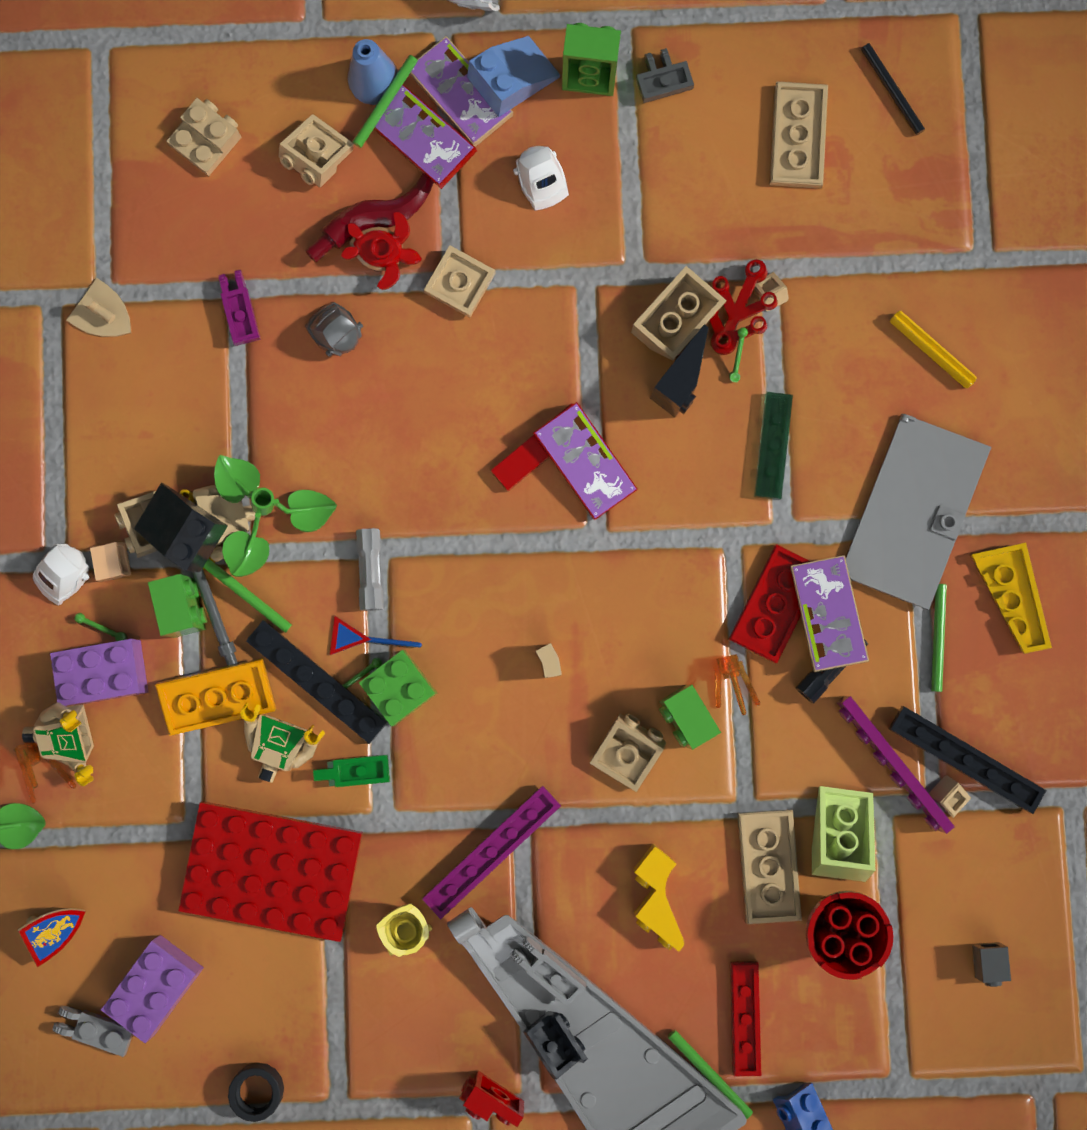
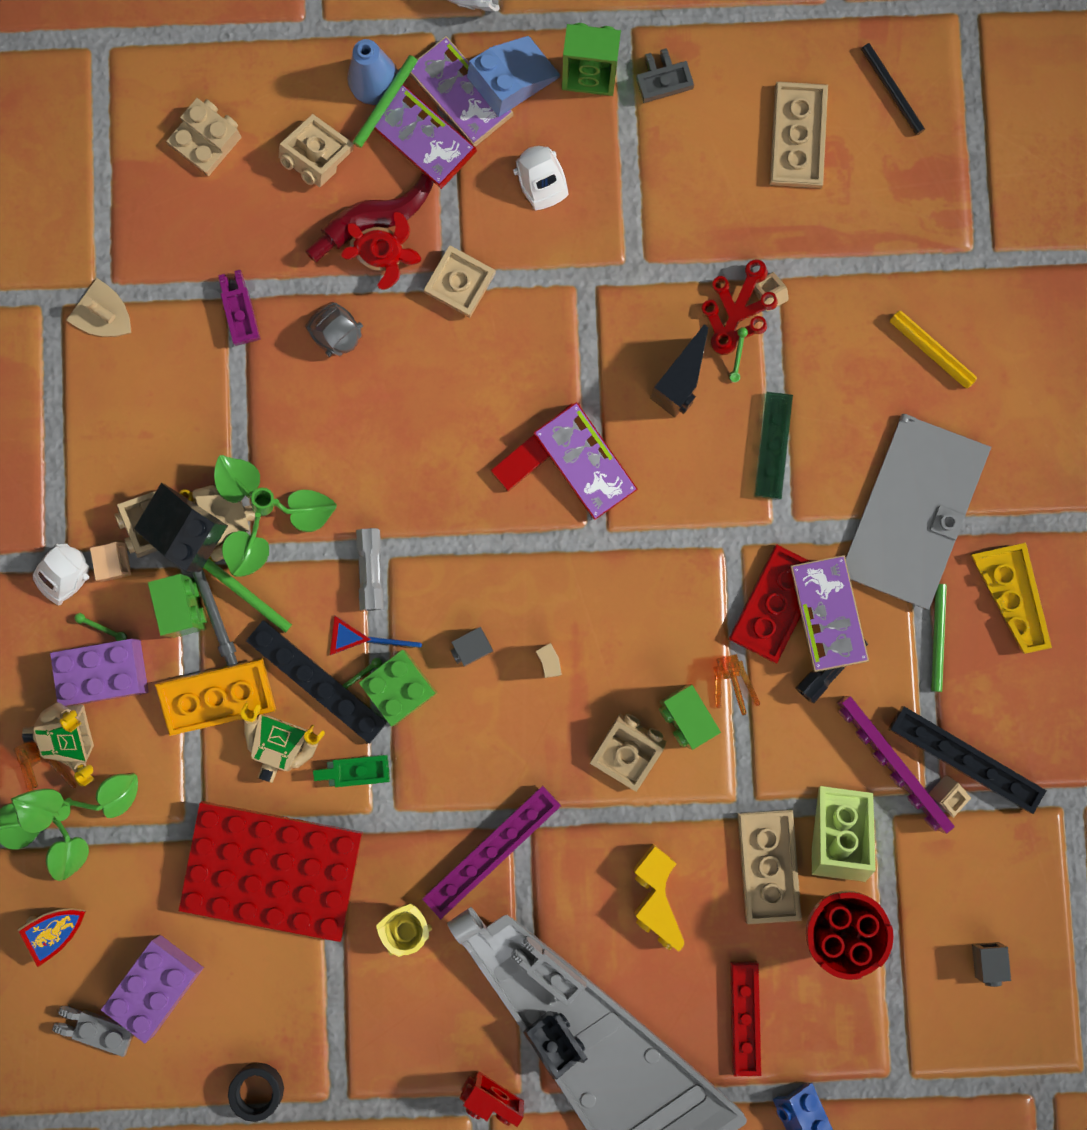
(39, 807): none -> bright green plant
(471, 647): none -> dark grey brick
(677, 314): tan slope -> none
(708, 1072): bright green bar -> none

